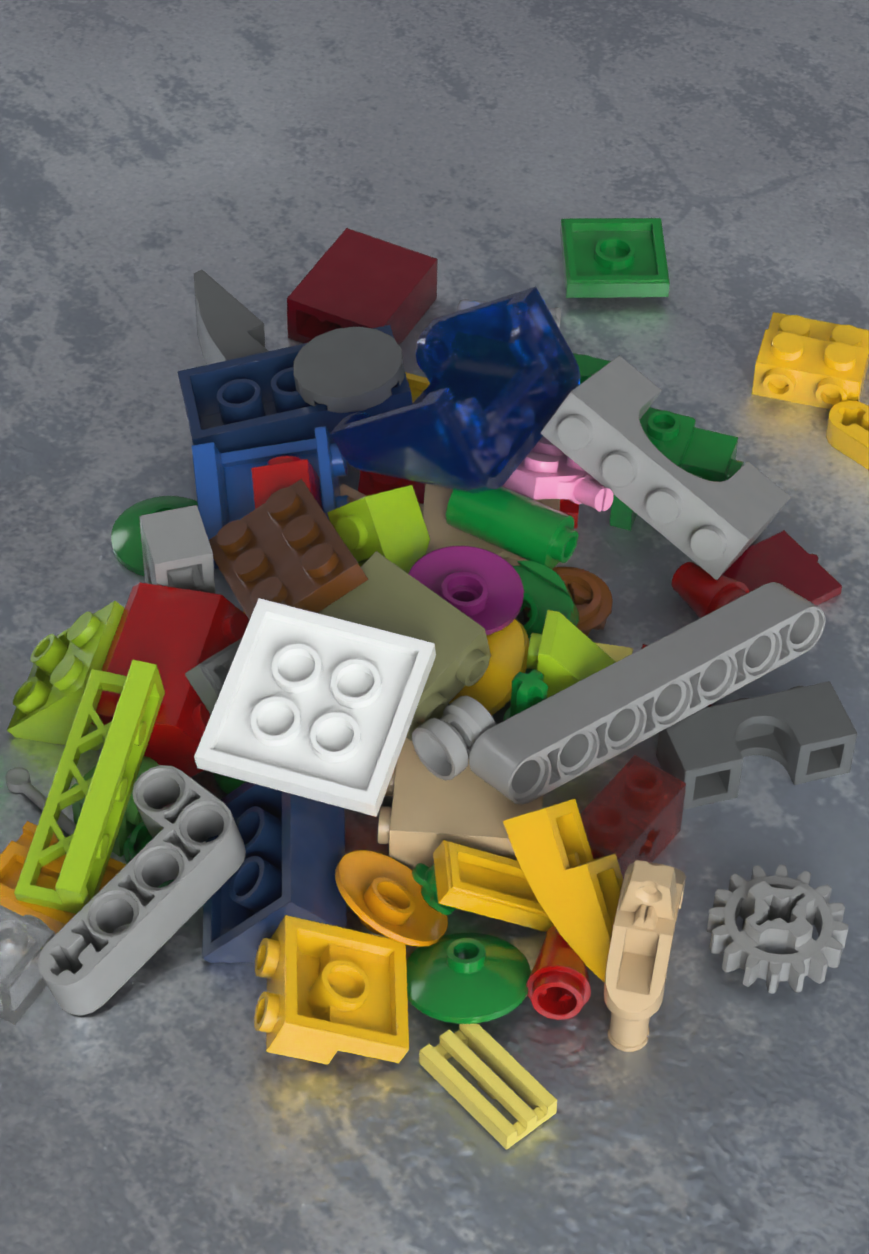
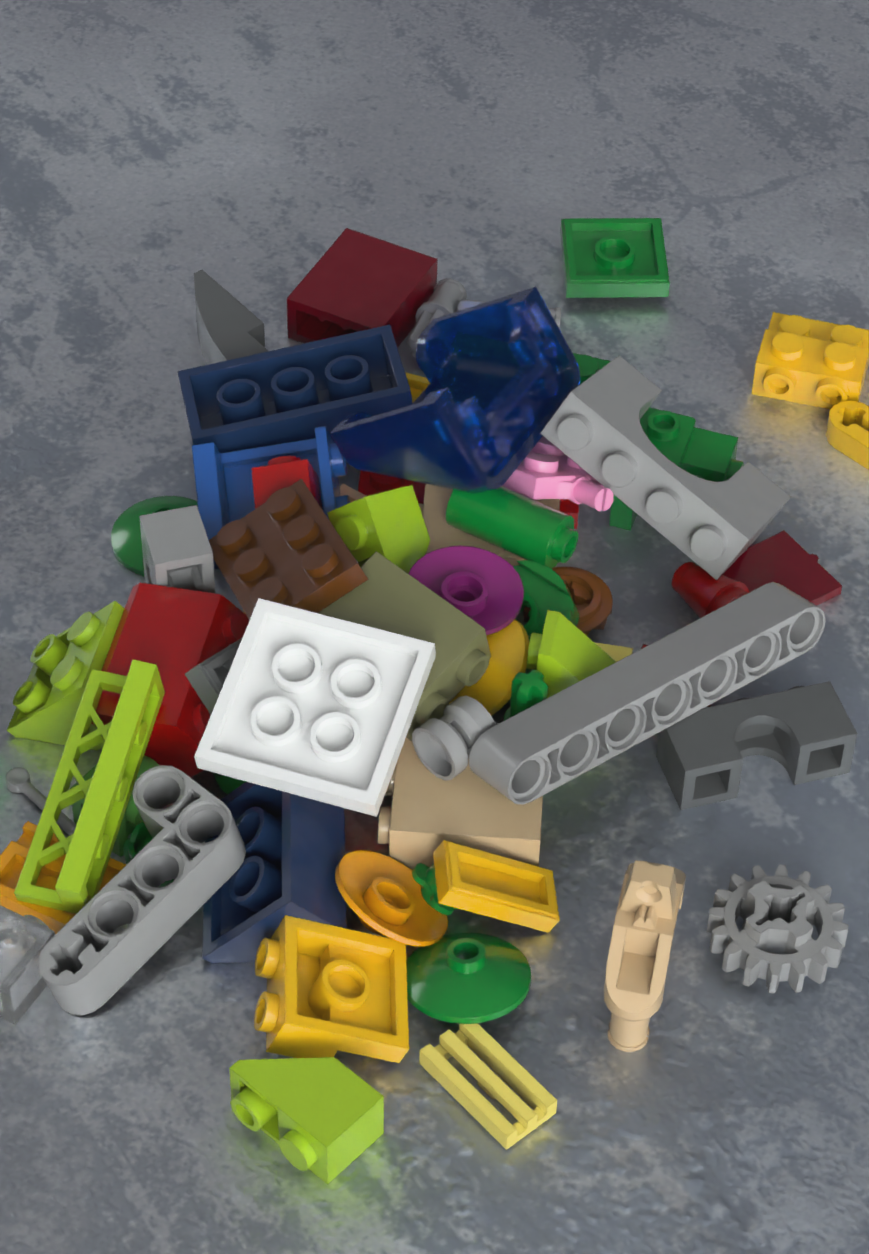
(310, 1108): none -> lime slope
(349, 369): dark grey tile -> none
(441, 303): none -> light grey axle
(558, 977): red cone -> none
(566, 880): yellow slope -> none
(635, 814): clear red brick -> none

